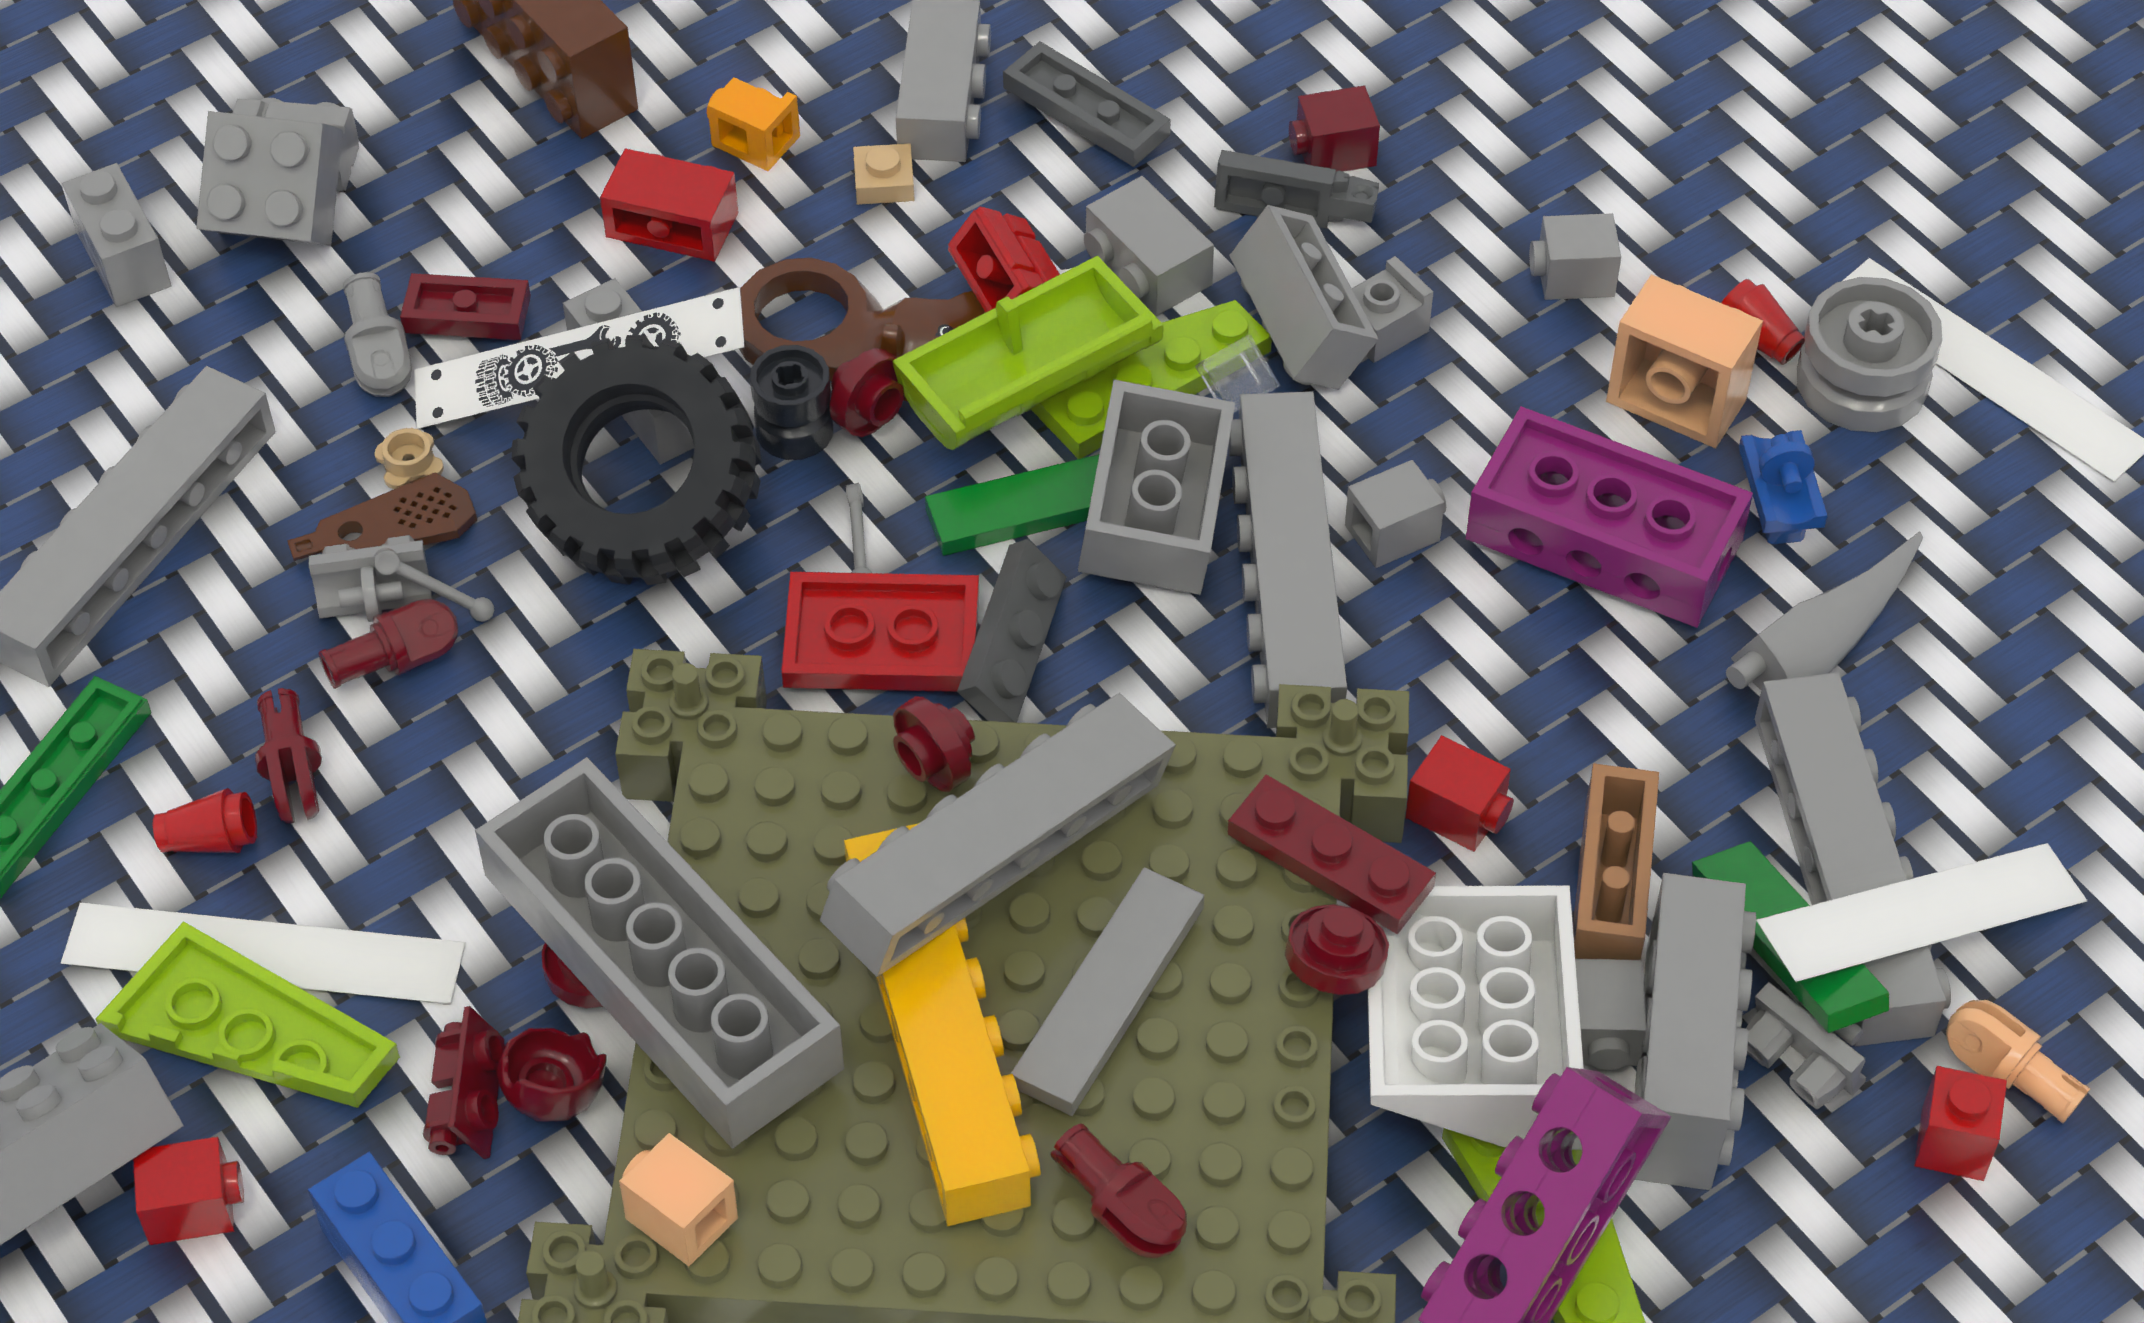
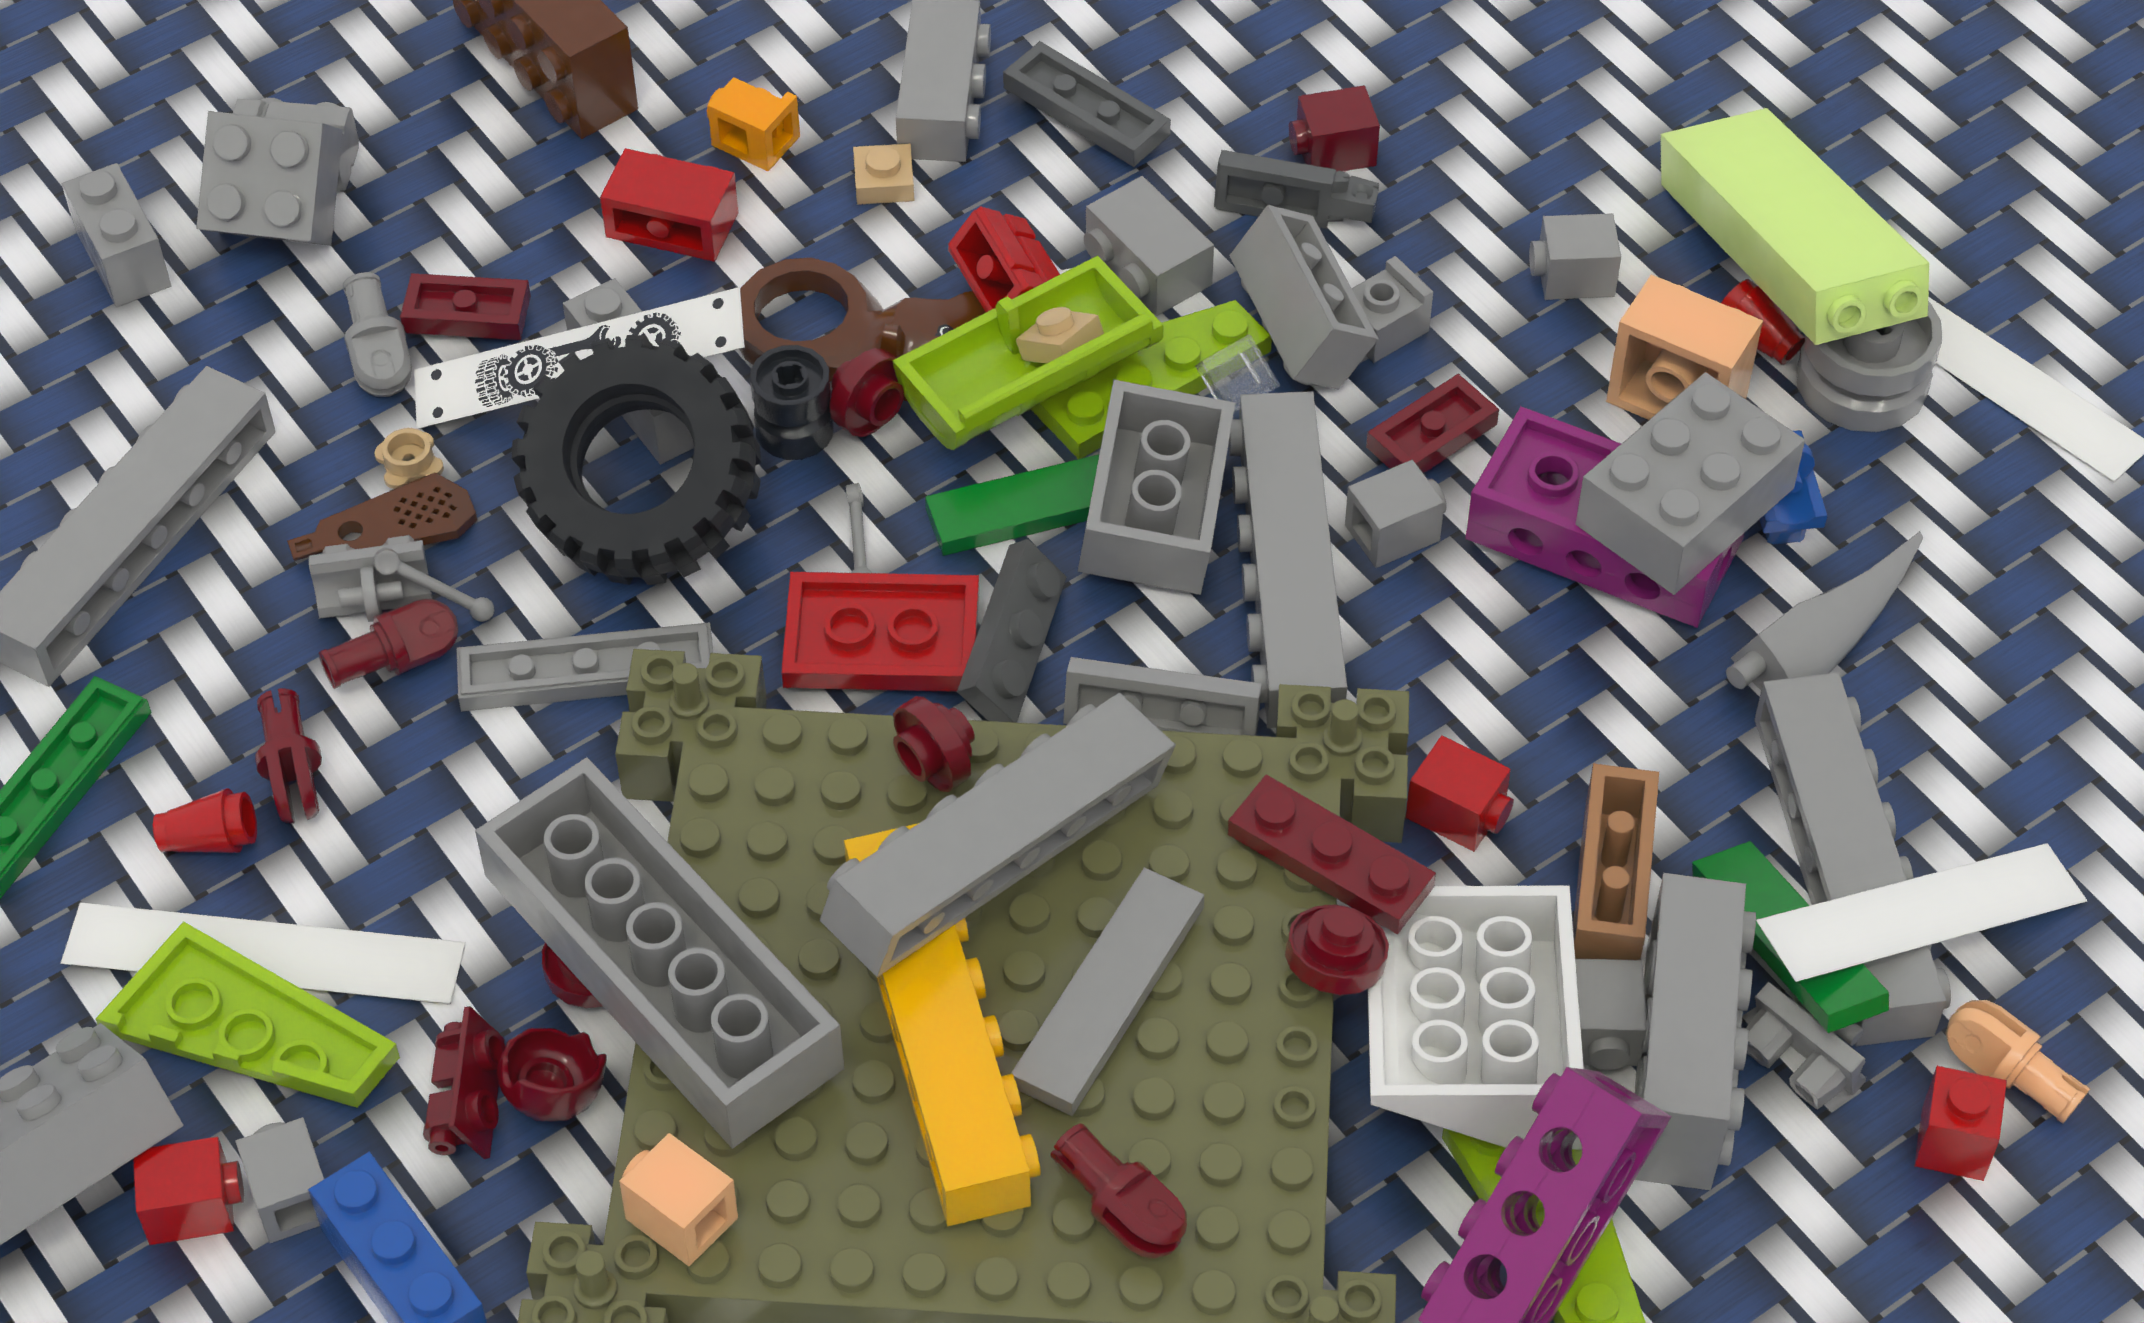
(280, 1172): none -> light grey brick
(567, 666): none -> light grey tile
(1057, 333): none -> tan plate
(1166, 697): none -> light grey plate
(1433, 426): none -> dark red plate
(1689, 482): none -> light grey brick
(1794, 226): none -> yellowish green brick

